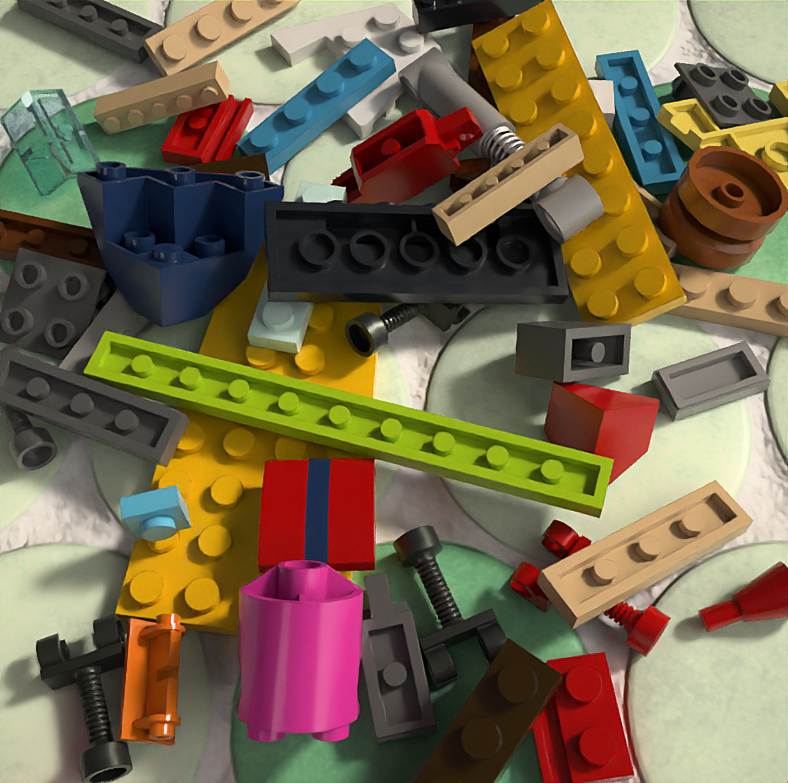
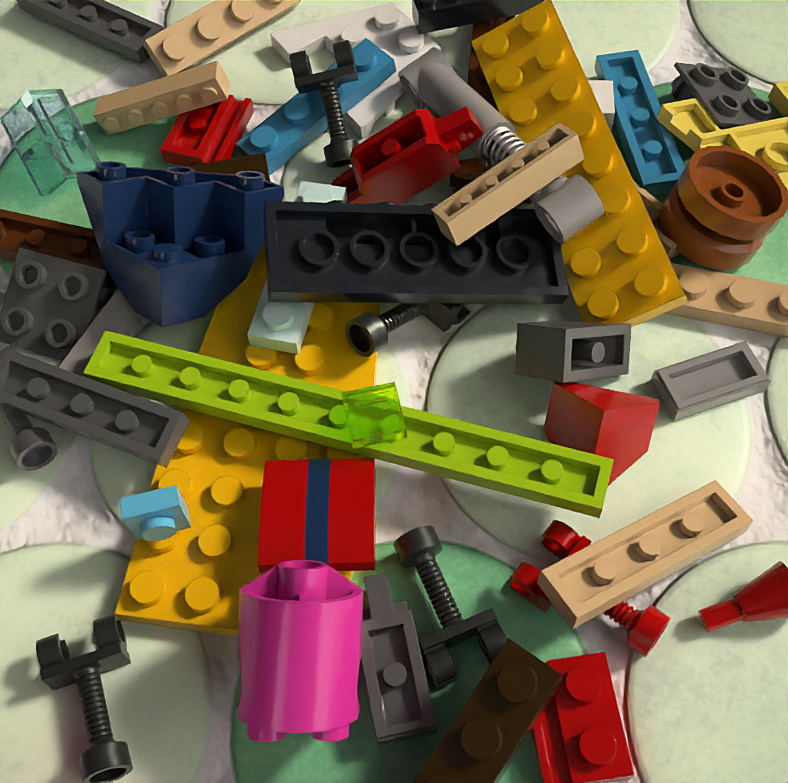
(151, 680): orange hinge -> none
(340, 146): none -> pearl dark grey bar
(374, 415): none -> clear neon green tile

